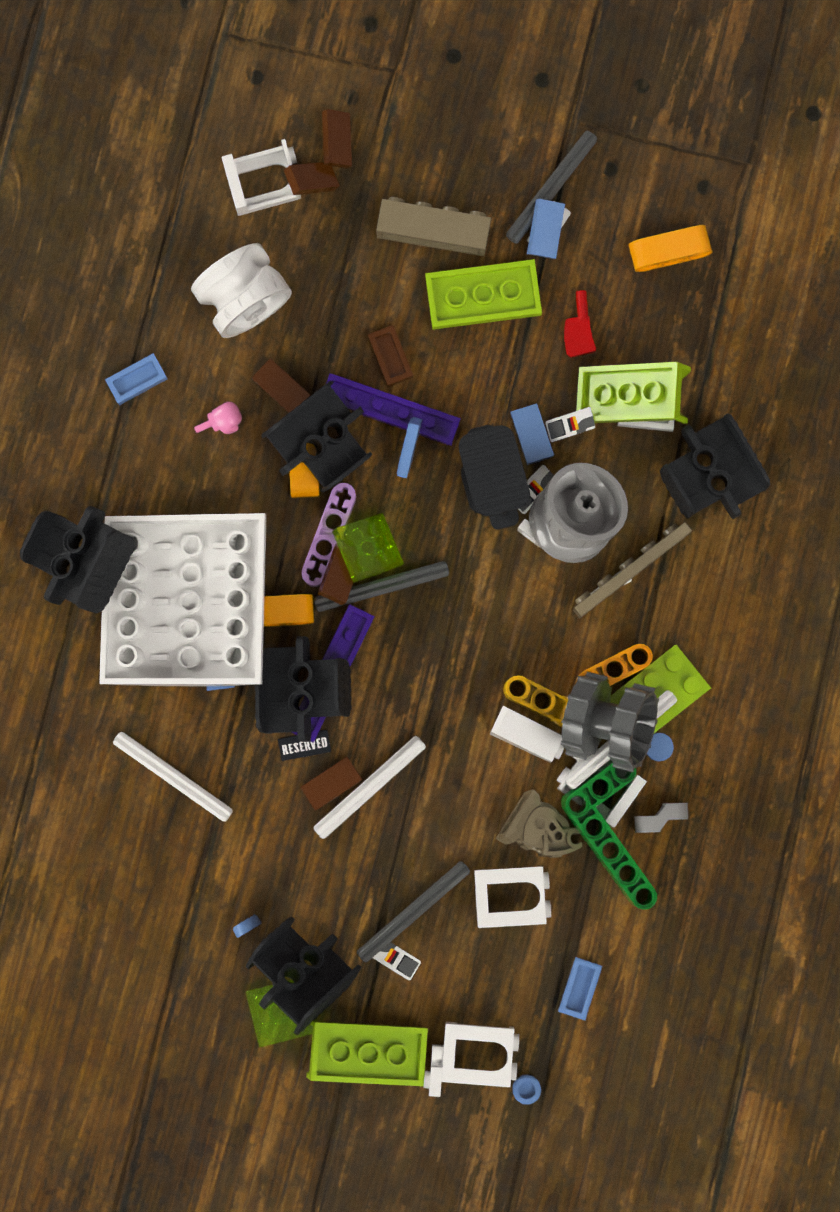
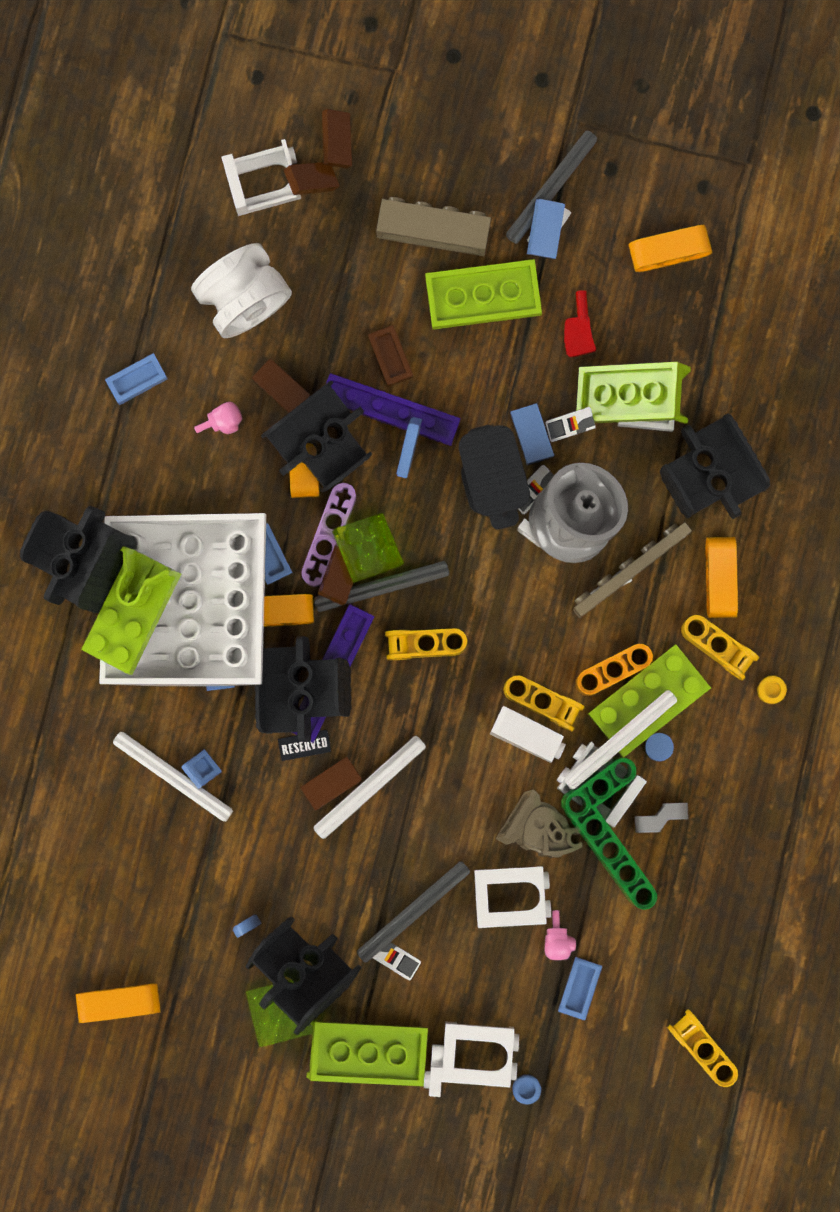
(118, 1003): none -> light orange beam
(131, 611): none -> lime plate
(201, 769): none -> medium blue tile
(275, 562): none -> medium blue tile
(409, 643): none -> yellow piece
(557, 942): none -> bright pink piece
(593, 717): dark grey piece -> none
(692, 1038): none -> yellow piece
(721, 577): none -> light orange beam
(733, 650): none -> yellow piece
(771, 689): none -> yellow tile

